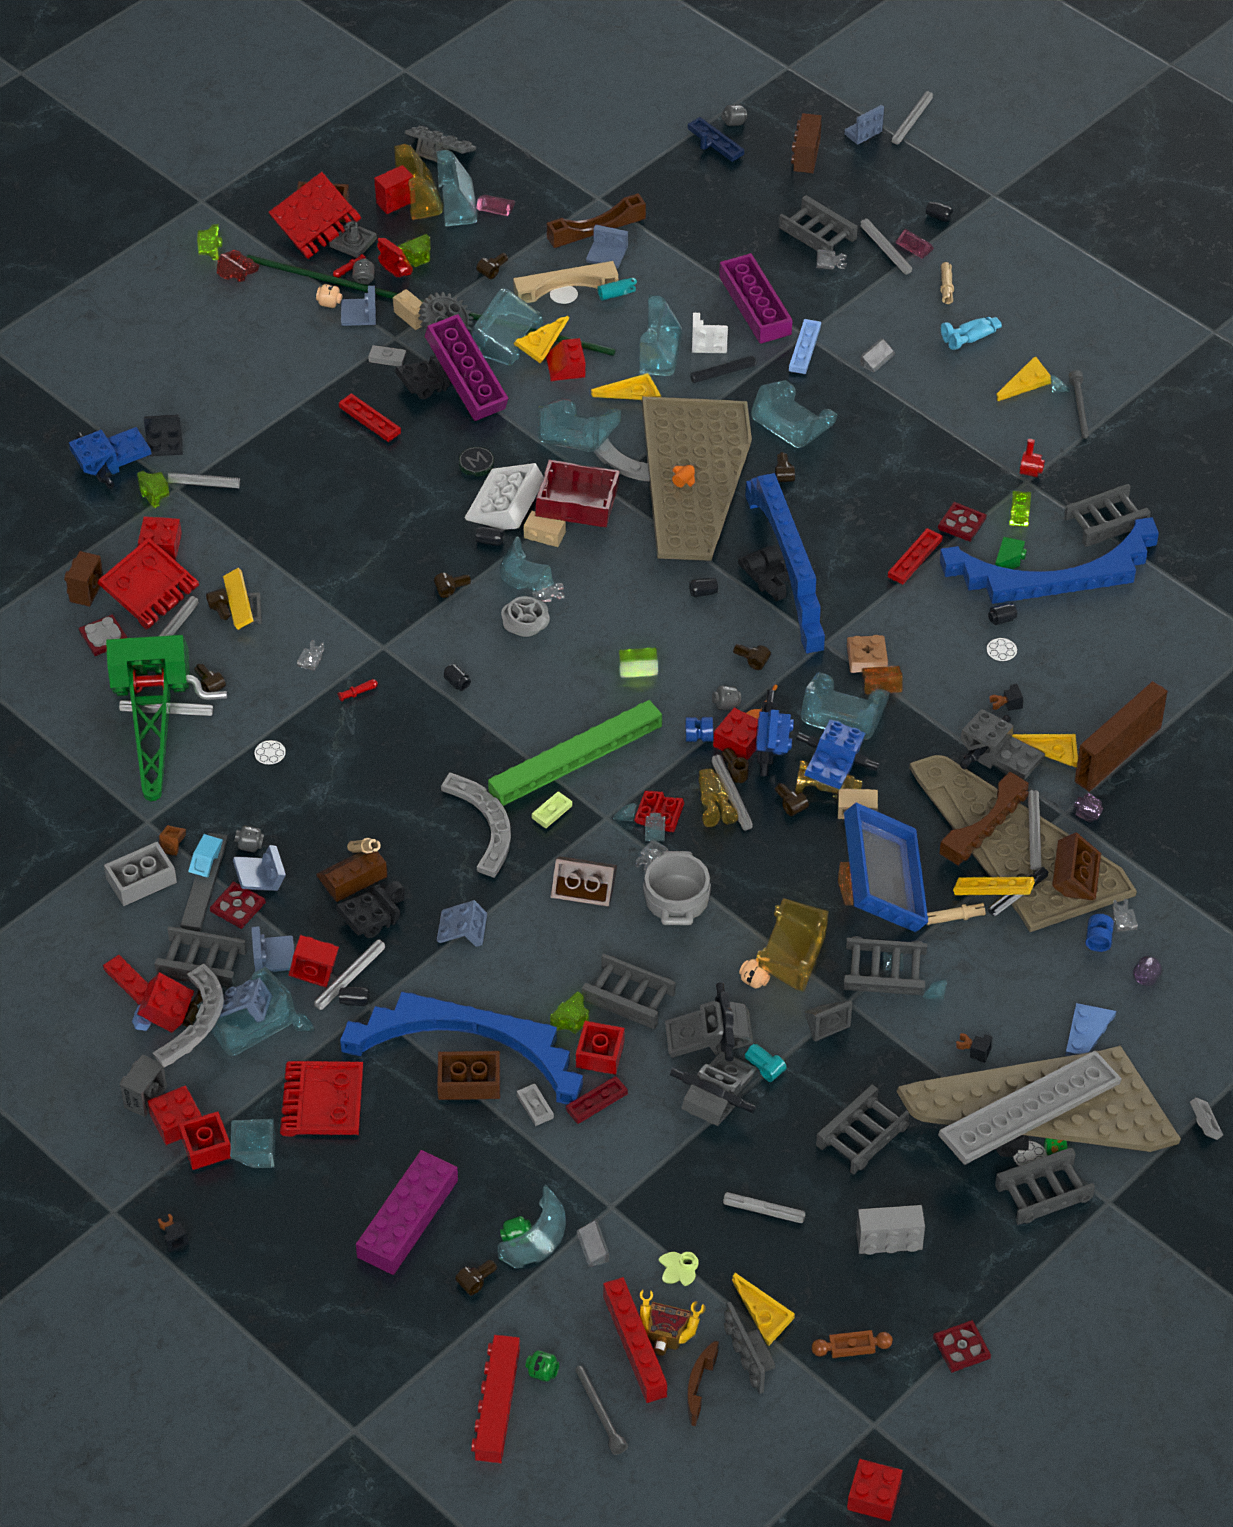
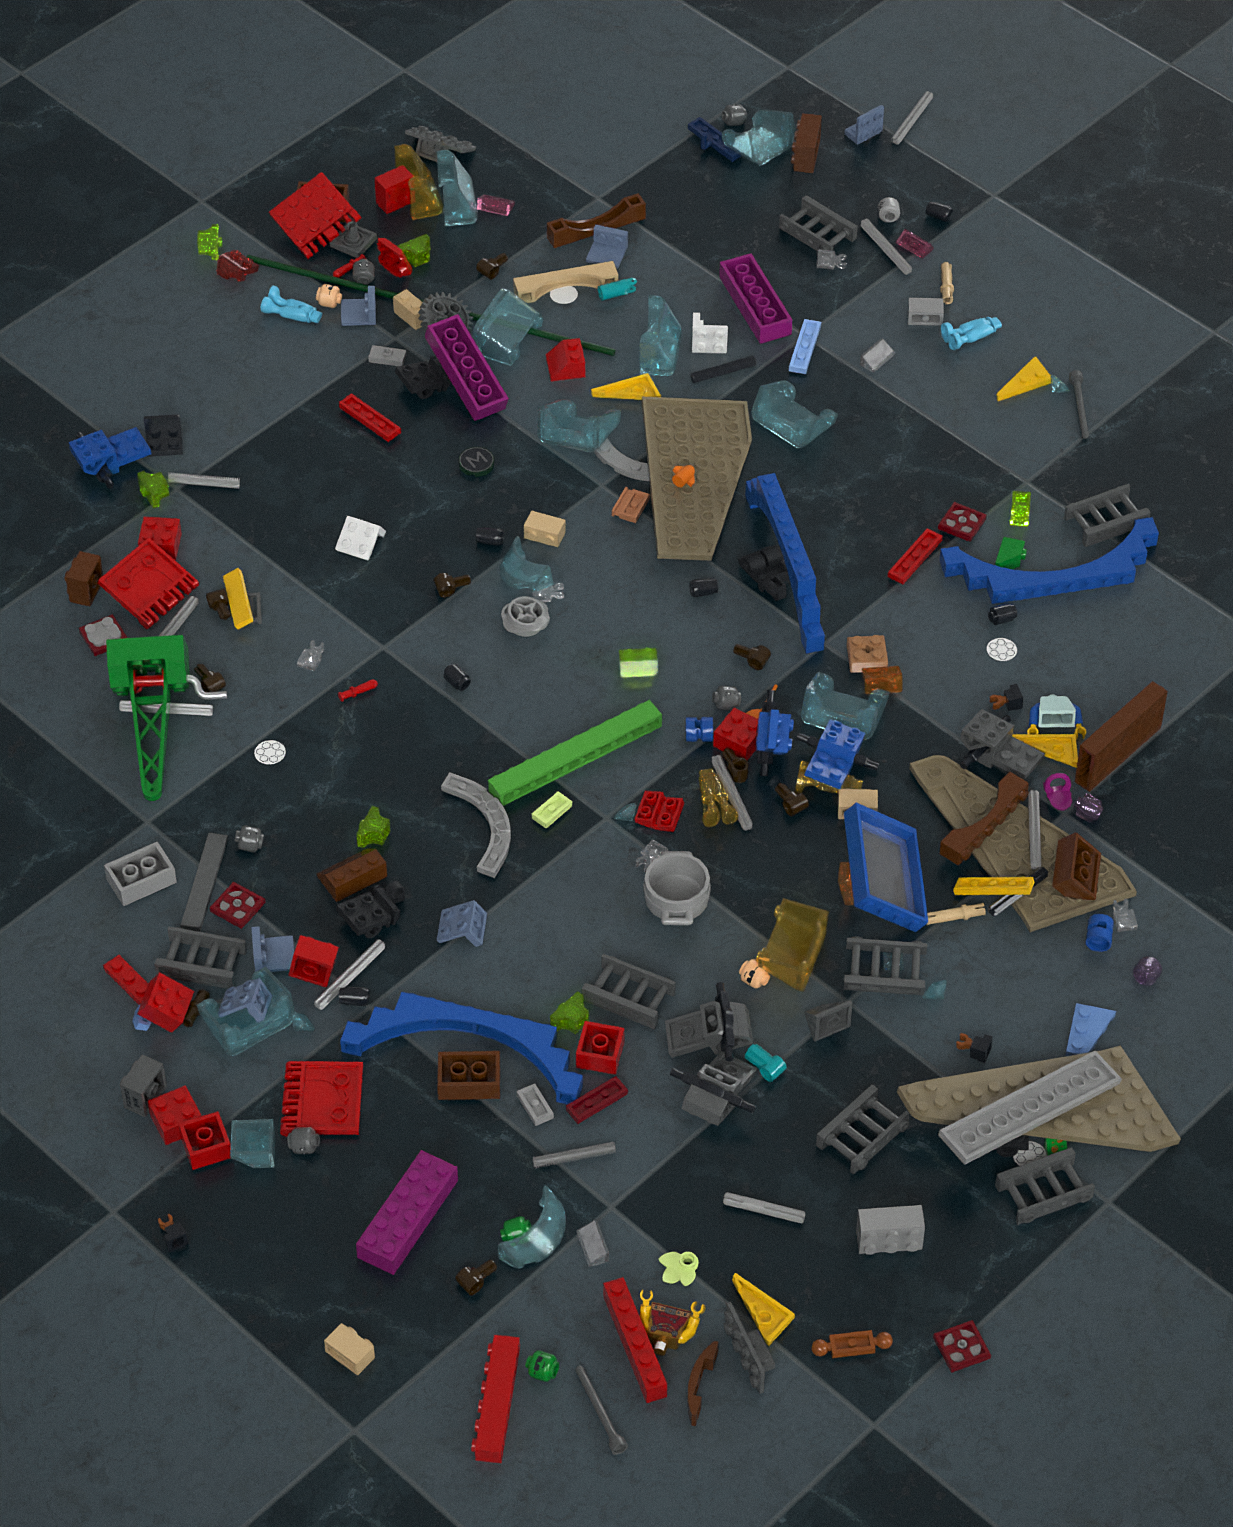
(170, 839): dark orange bracket -> none
(204, 855): medium azure slope -> none
(206, 1017): light grey plate -> none
(260, 873): sand blue bracket -> none
(289, 308): none -> medium azure piece
(303, 1140): none -> dark grey head
(349, 1348): none -> tan brick
(358, 538): none -> white bracket
(365, 845): tan pin -> none
(373, 829): none -> clear neon green brick
(506, 496): white slope -> none
(540, 342): yellow wing -> none
(574, 1154): none -> light grey axle
(577, 493): dark red tile -> none
(583, 881): slope -> none
(630, 504): none -> nougat plate
(655, 827): clear light blue bracket -> none
(770, 136): none -> clear light blue windscreen
(784, 470): dark brown axle -> none
(874, 1489): red brick -> none
(888, 209): none -> light grey head
(925, 311): none -> light grey brick
(1031, 463): red piece -> none
(1056, 712): none -> light aqua torso
(1058, 795): none -> magenta piece
(1206, 1118): light grey plate -> none

